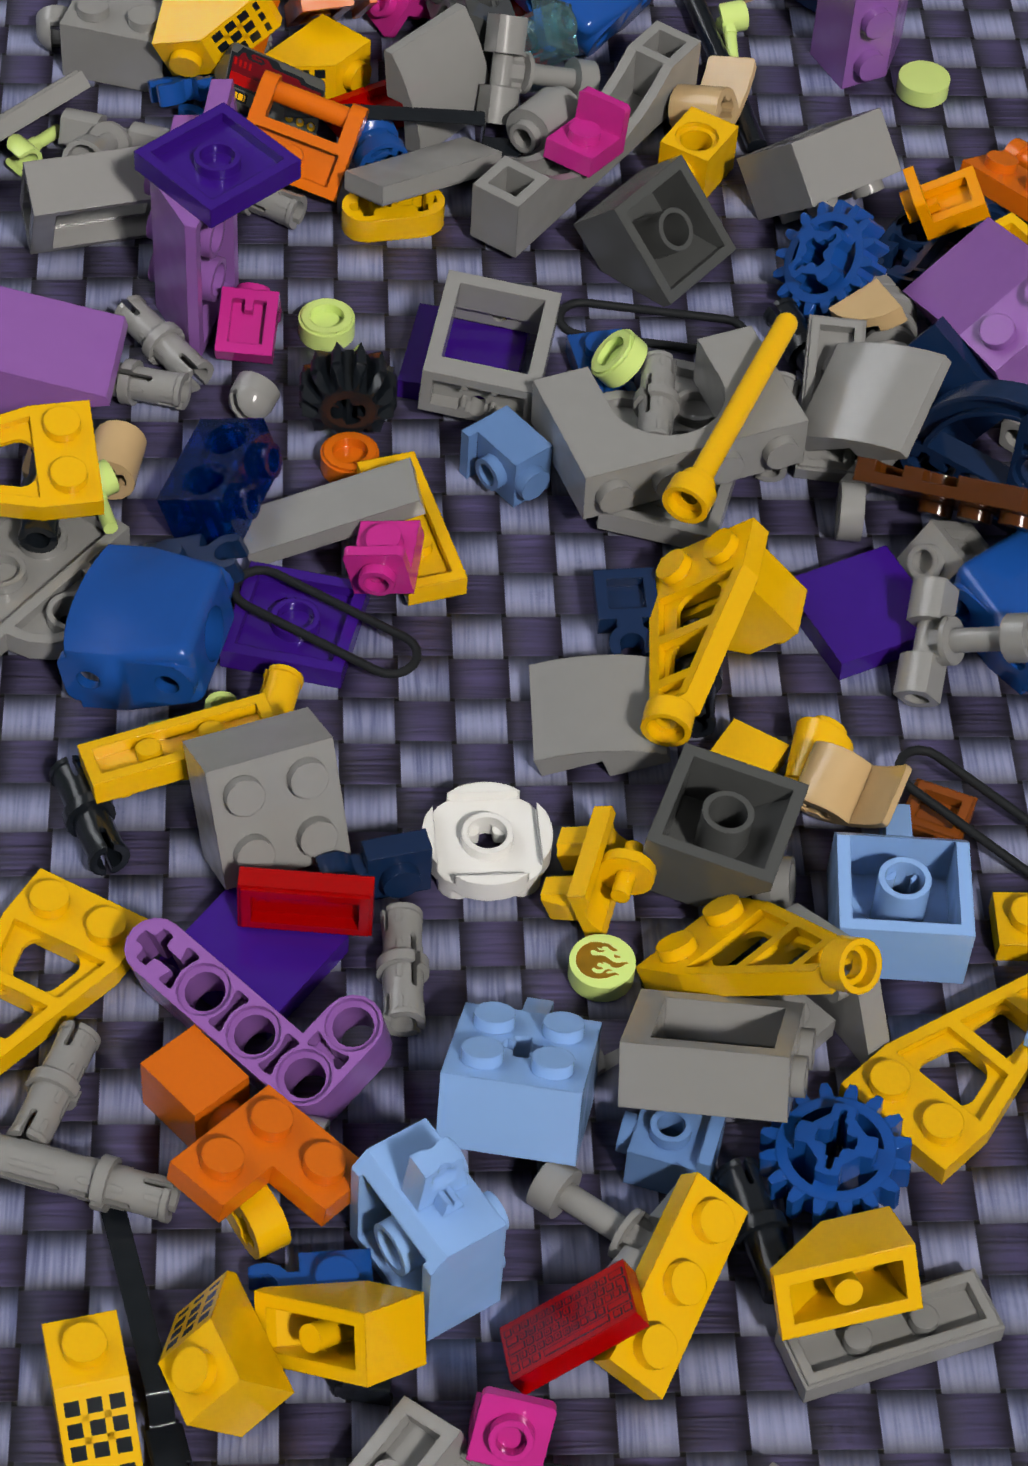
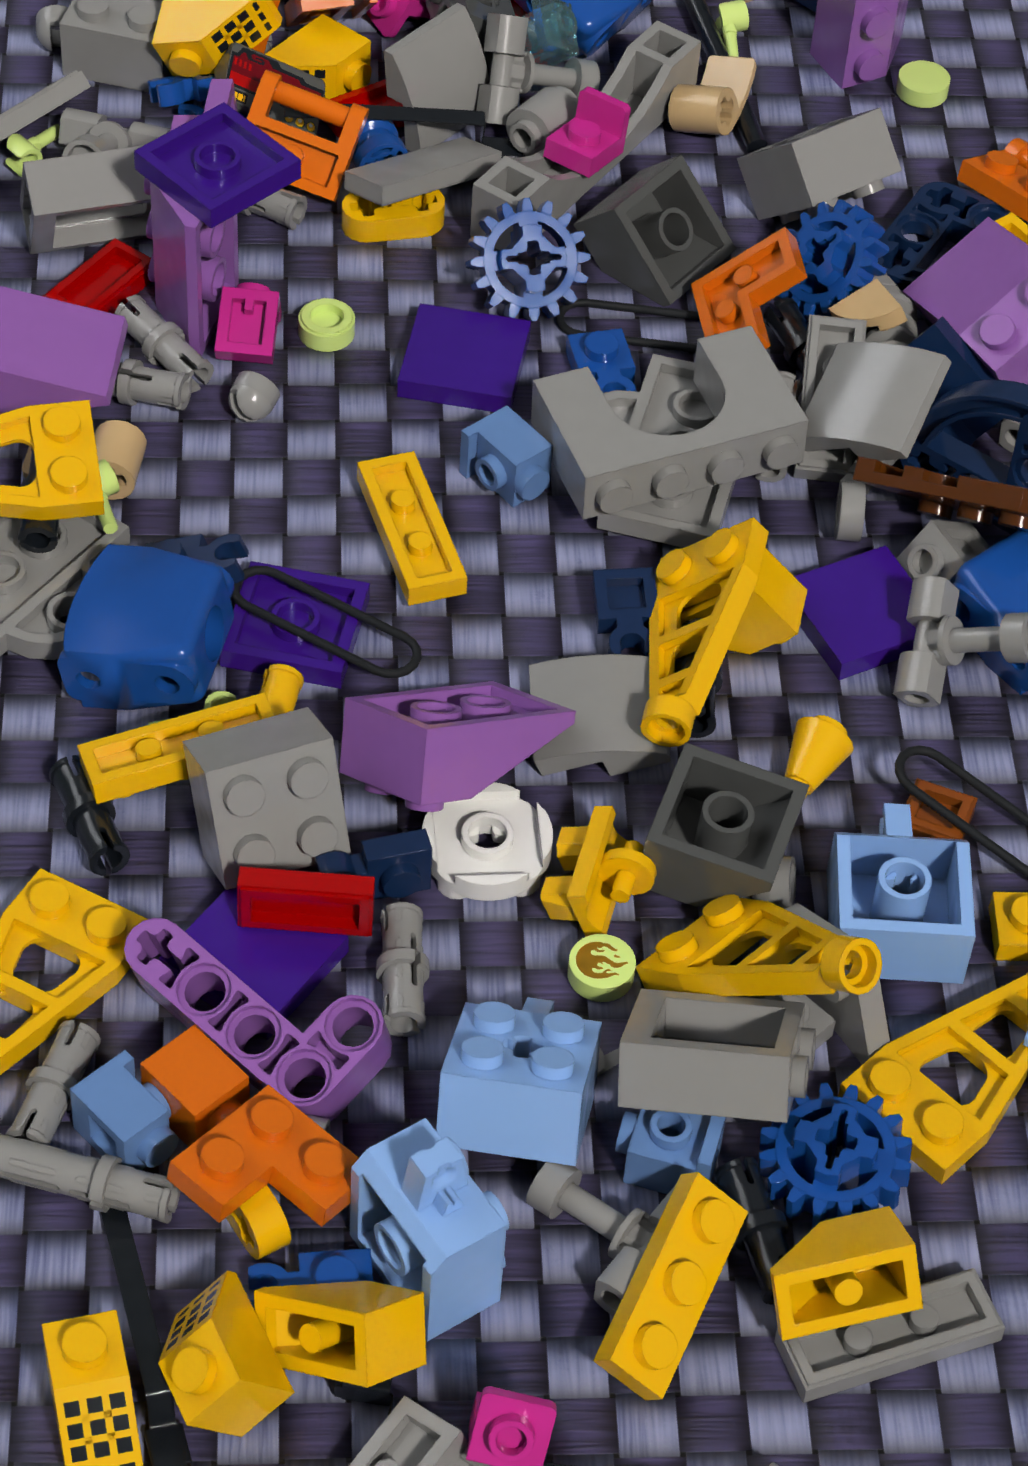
(105, 278): none -> red tile
(123, 1115): none -> medium blue brick
(220, 478): clear blue brick -> none
(333, 511): light grey tile -> none
(343, 451): orange tile -> none
(348, 390): black gear -> none
(385, 557): dark pink bracket -> none
(444, 739): none -> medium lavender slope
(451, 383): light grey window -> none
(528, 237): none -> gear
(573, 1327): red tile -> none
(618, 358): yellowish green tile -> none
(656, 400): light grey pin -> none
(693, 490): yellow piece -> none
(705, 144): yellow brick -> none
(736, 290): none -> orange plate
(752, 746): yellow tile -> none
(849, 788): tan panel -> none
(945, 202): light orange bracket -> none

